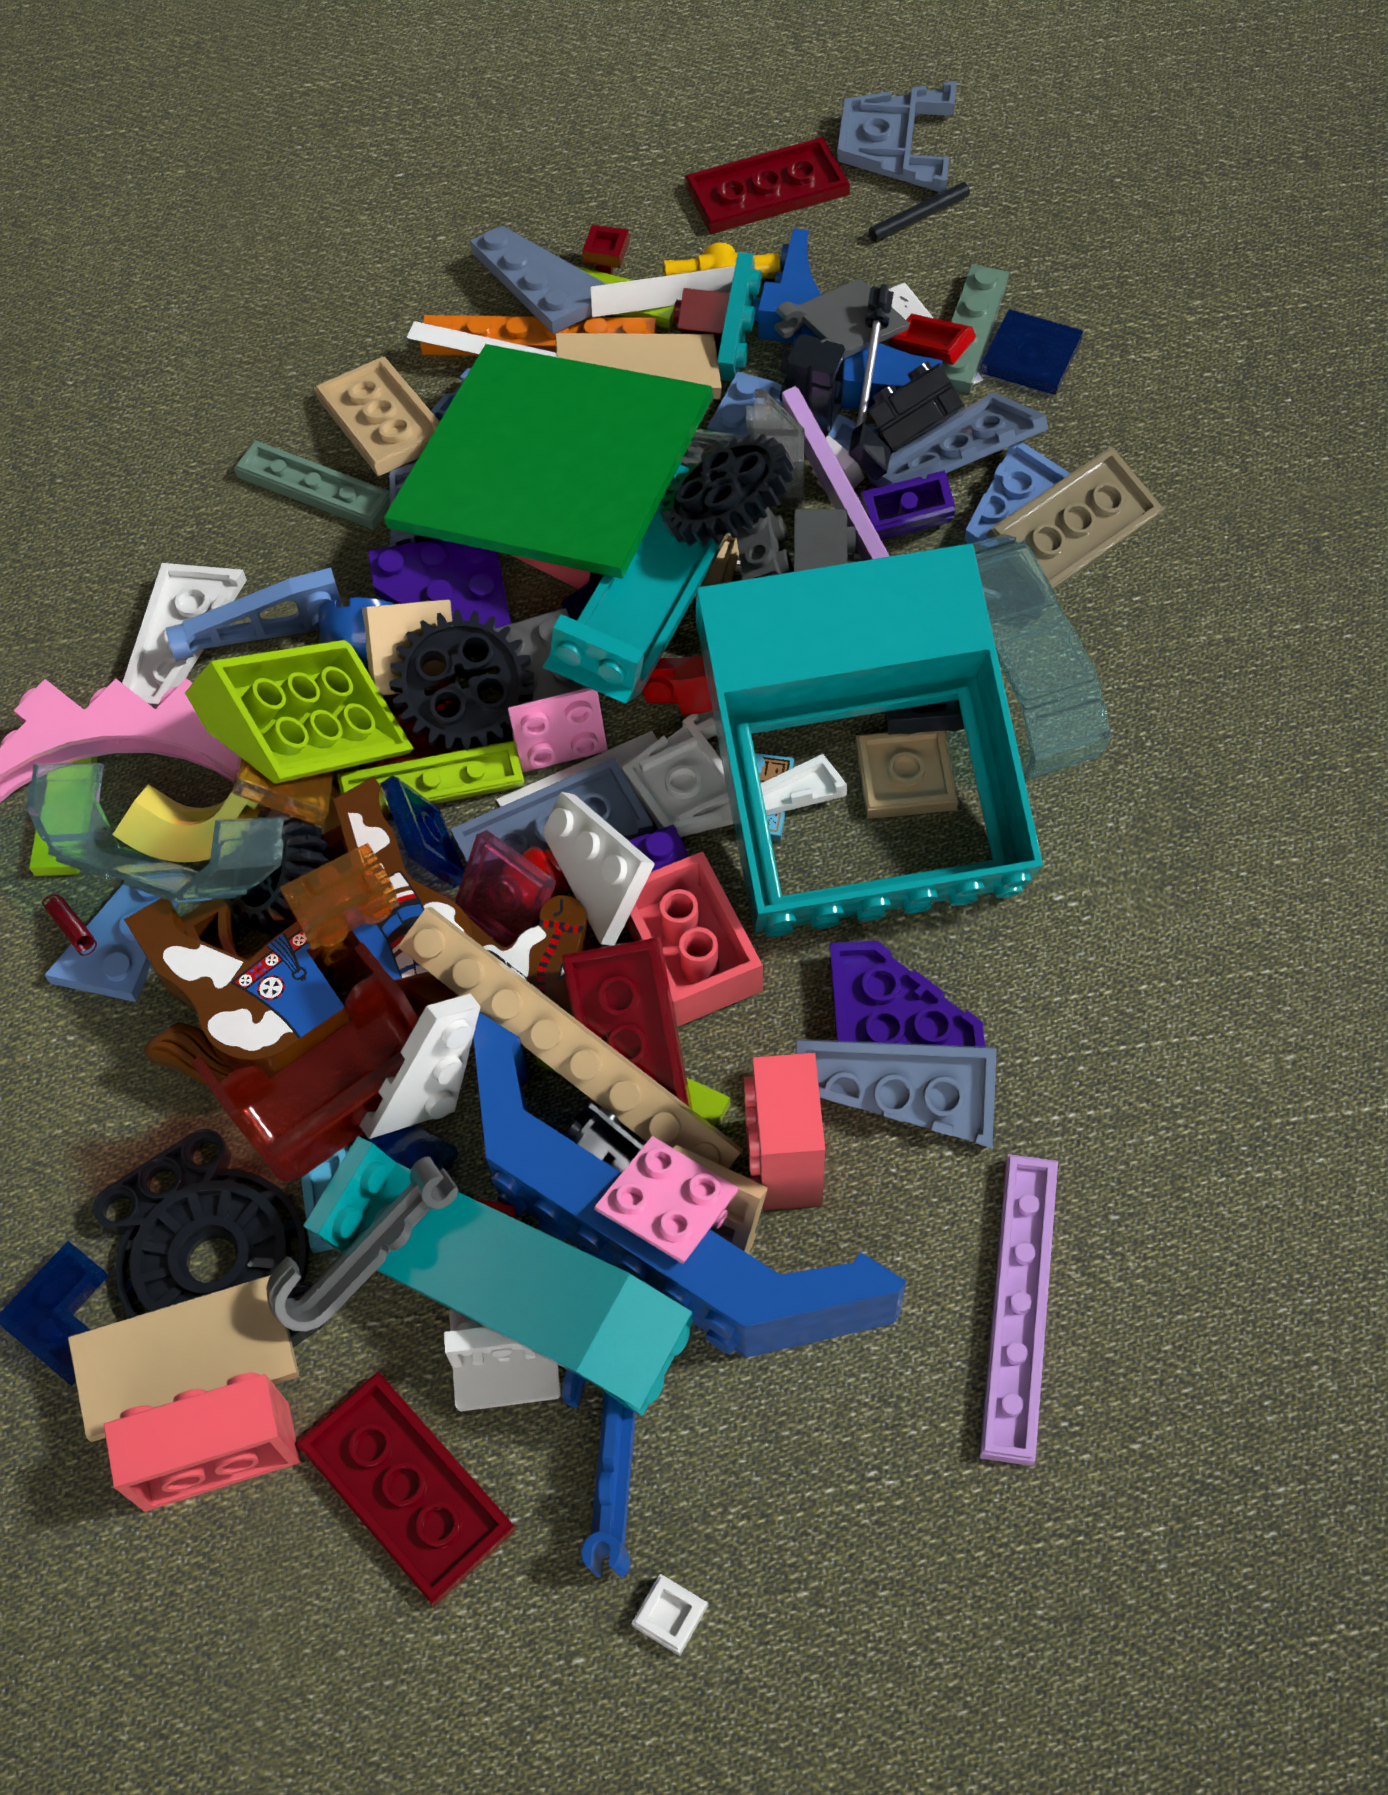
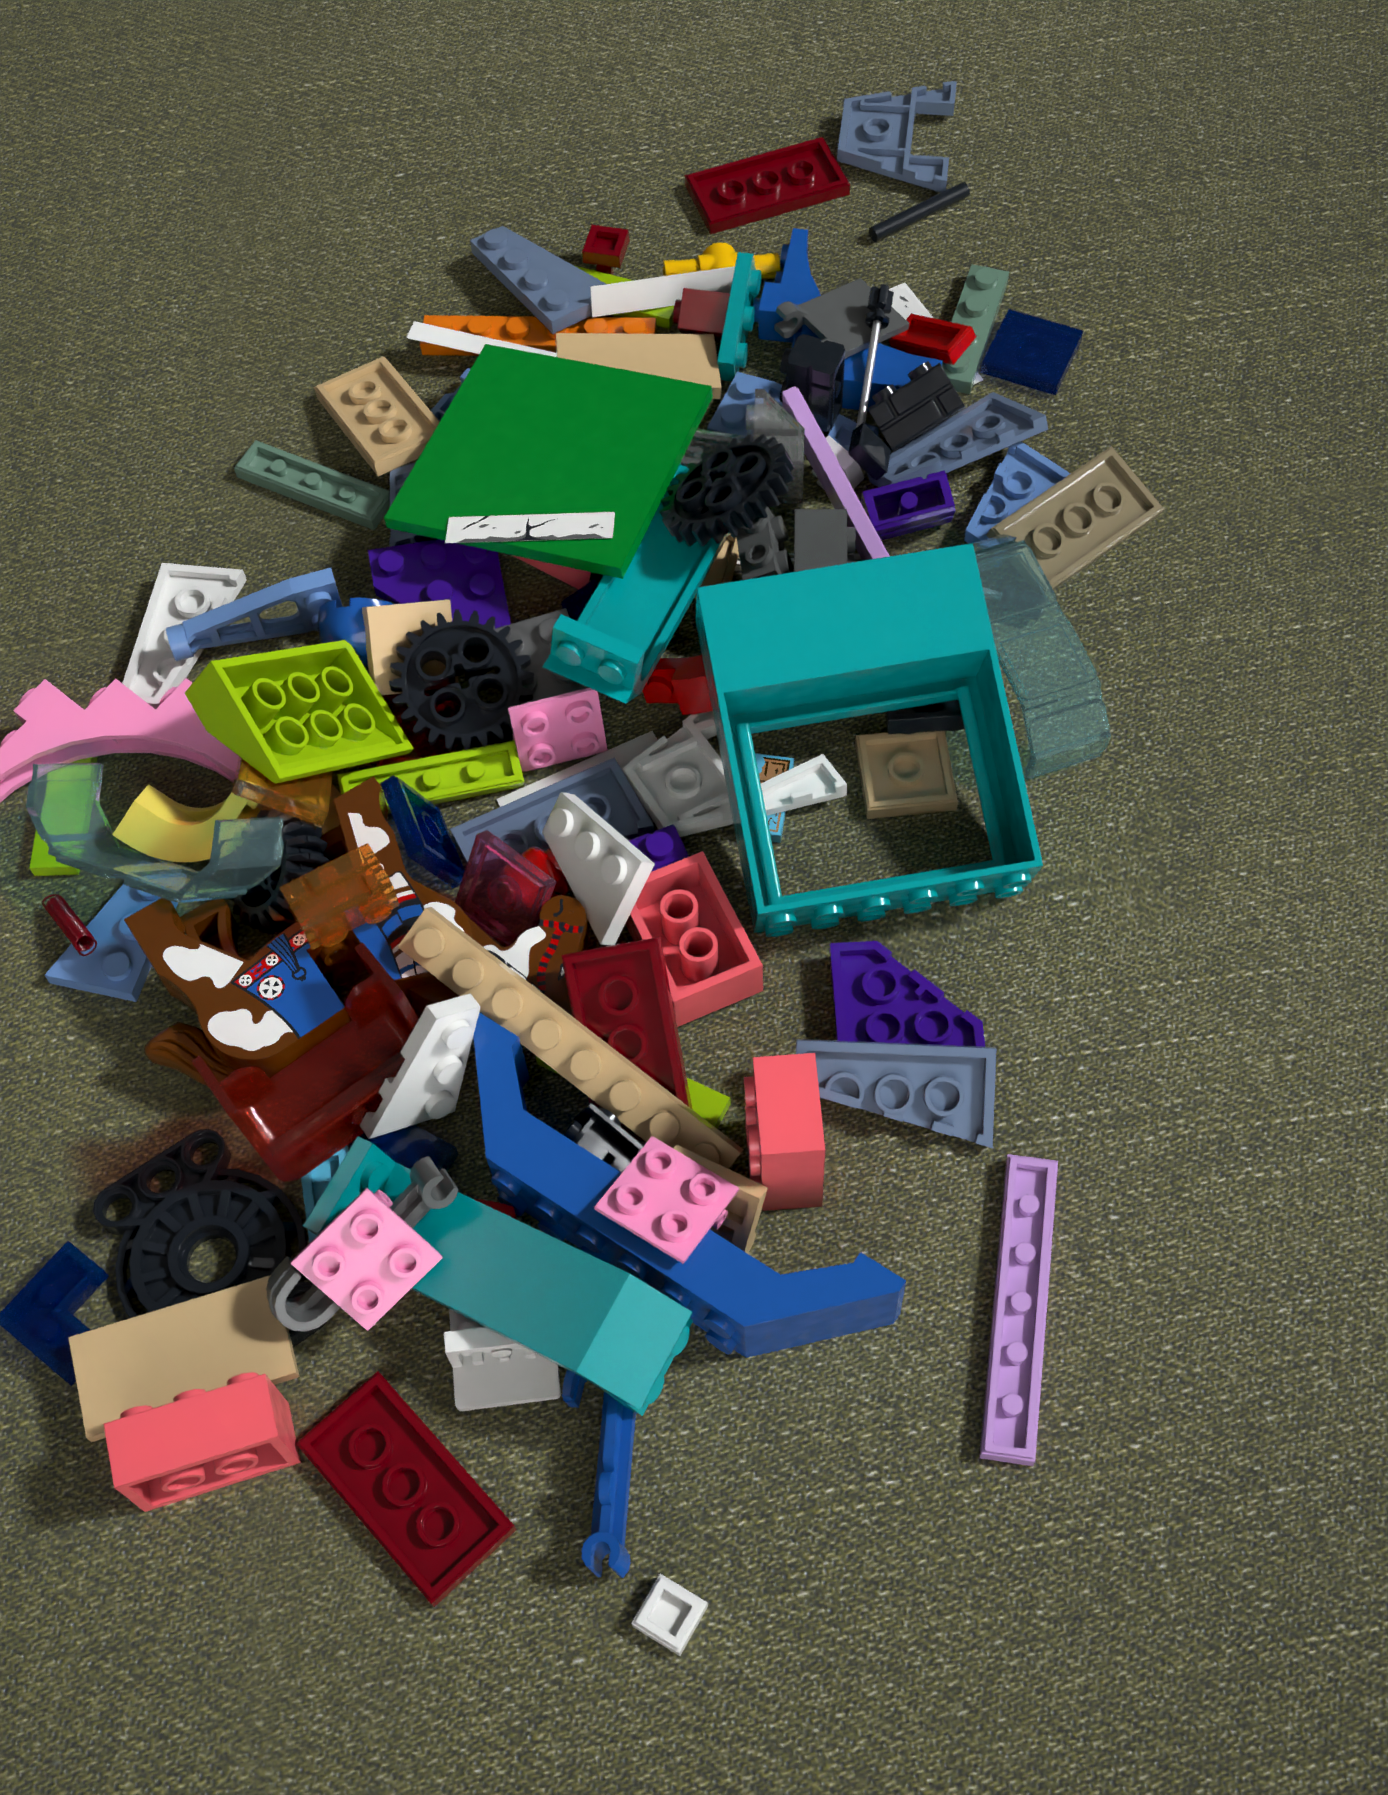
(367, 1258): none -> bright pink hinge
(530, 527): none -> white sticker

